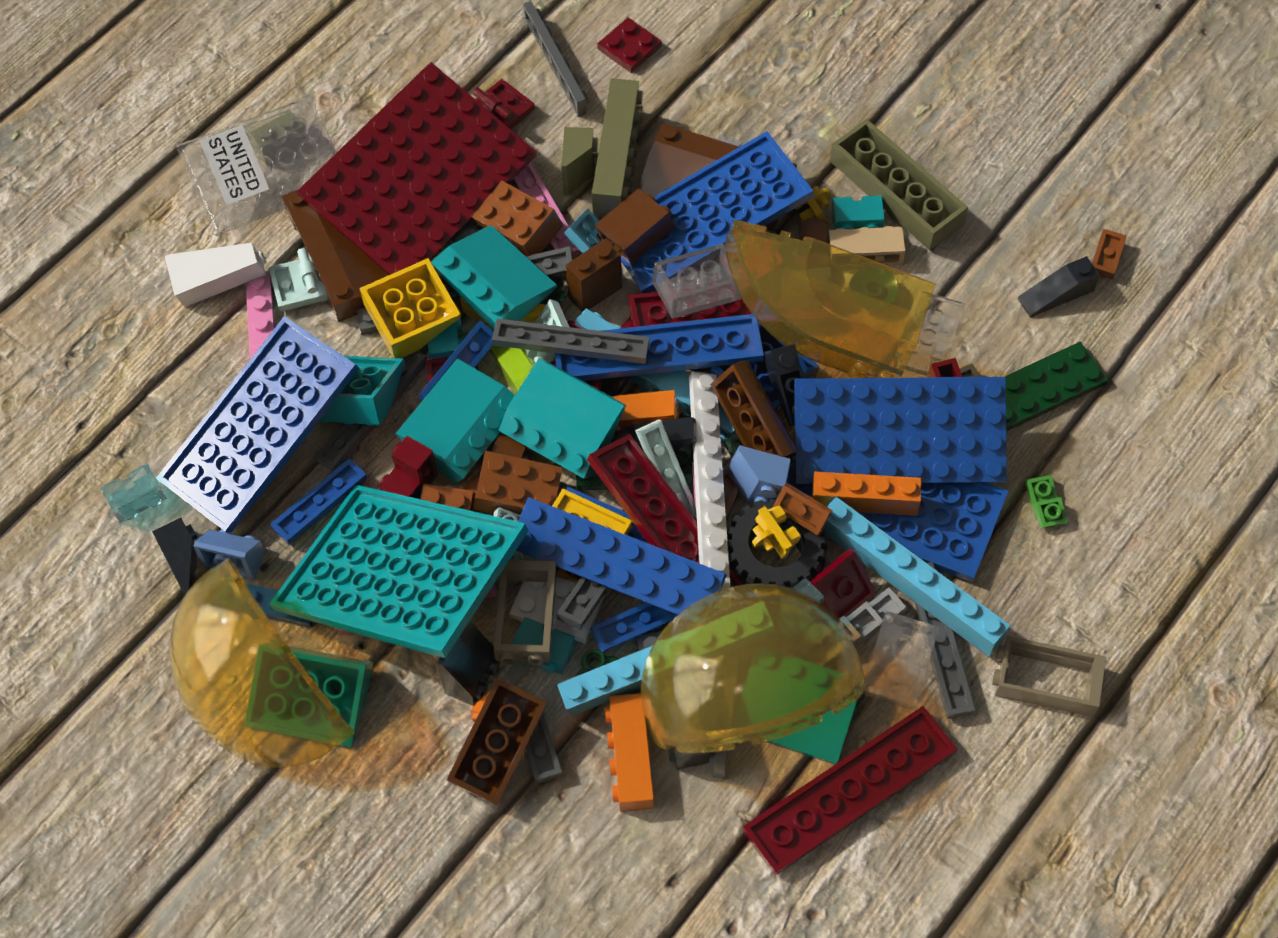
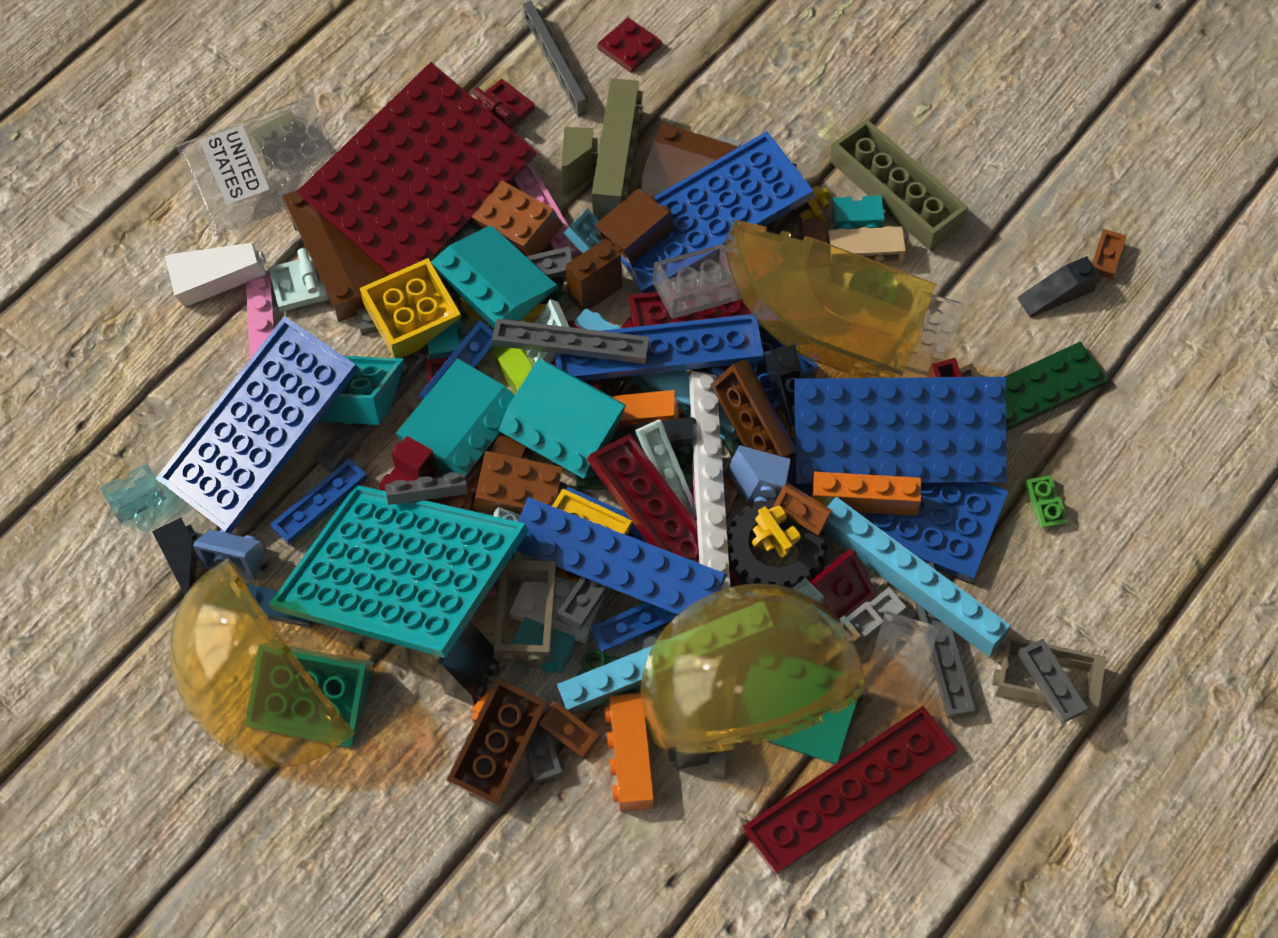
(426, 488): none -> dark grey plate
(567, 729): none -> dark orange plate
(1052, 681): none -> dark grey plate

